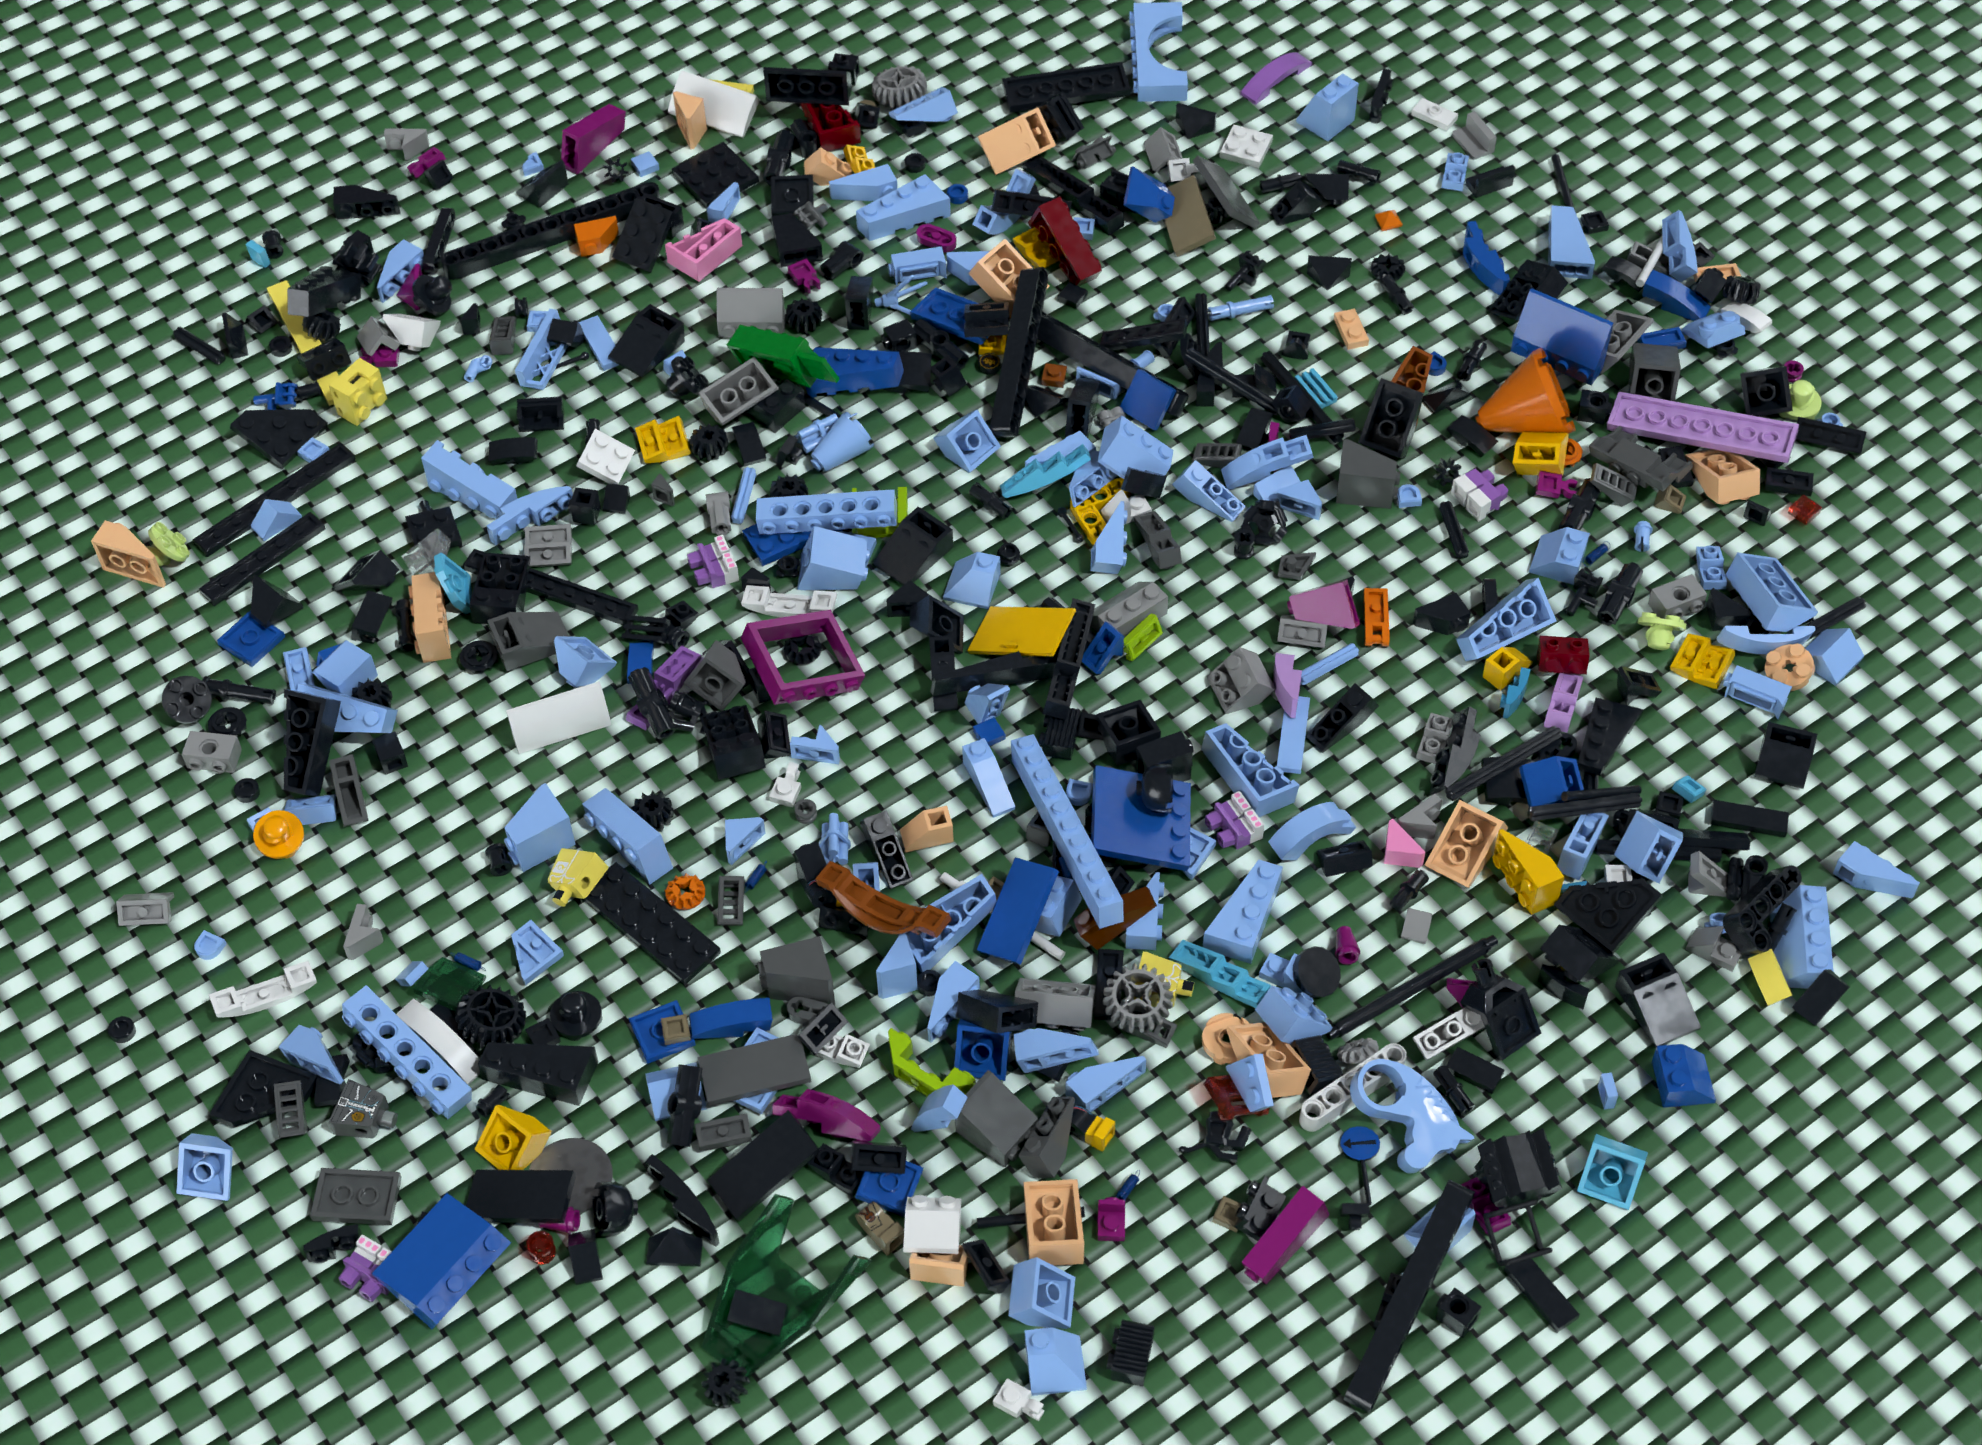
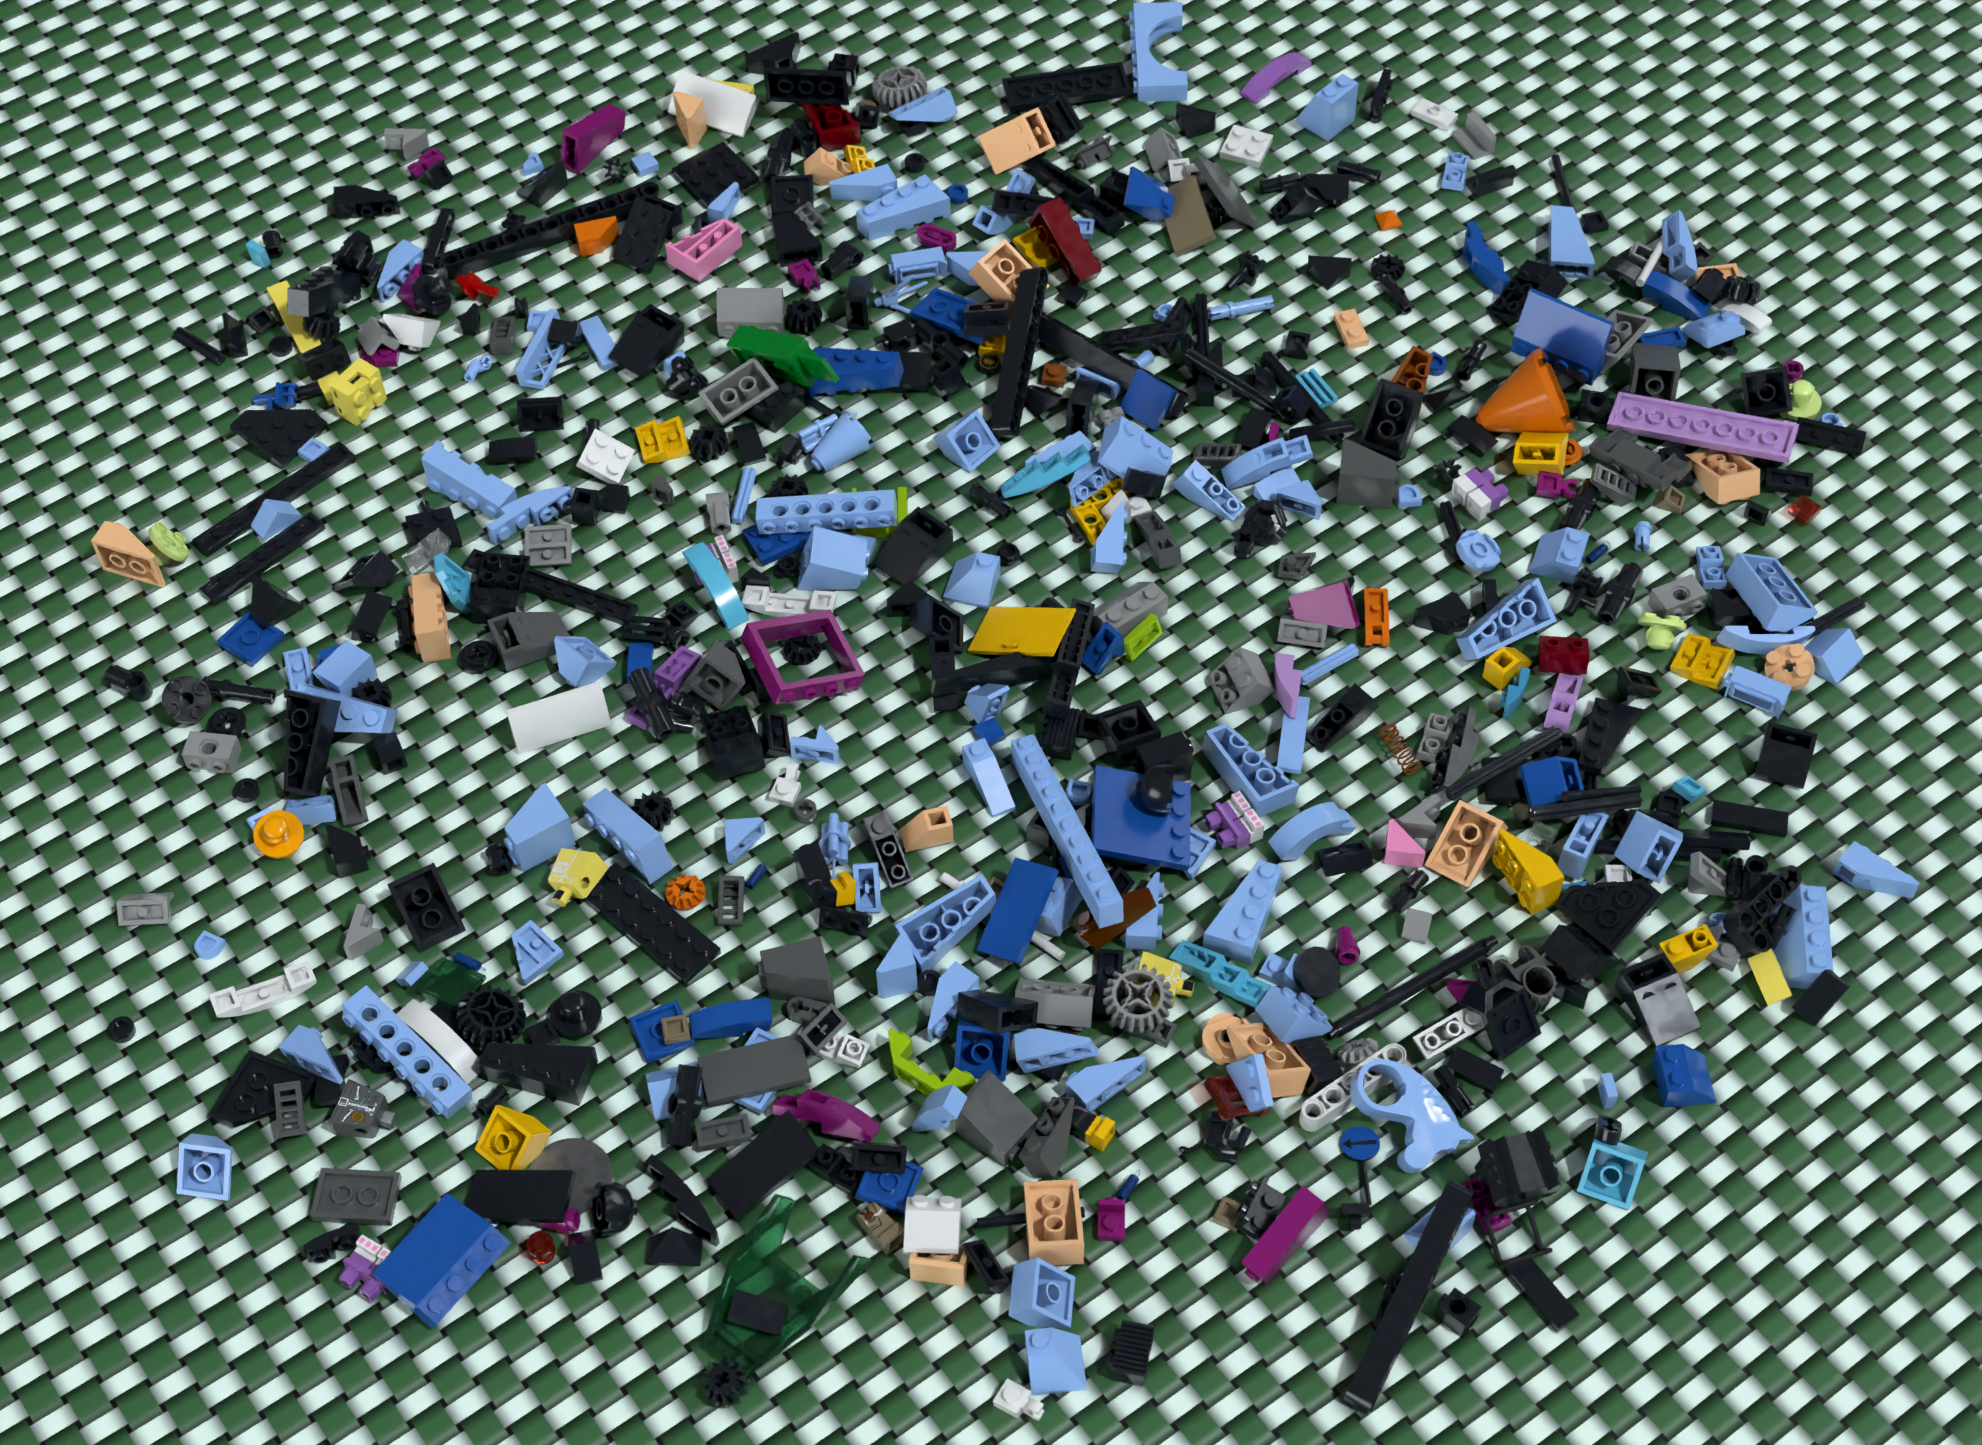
(130, 682): none -> black piece
(347, 852): none -> black slope
(426, 907): none -> black slope
(472, 285): none -> red arm
(717, 584): none -> medium azure slope
(778, 54): none -> black slope
(878, 909): dark orange piece -> none
(1386, 737): none -> dark orange piece
(1478, 551): none -> light blue tile
(1531, 974): none -> dark grey piece
(1607, 1130): none -> black beam
(1689, 948): none -> yellow slope

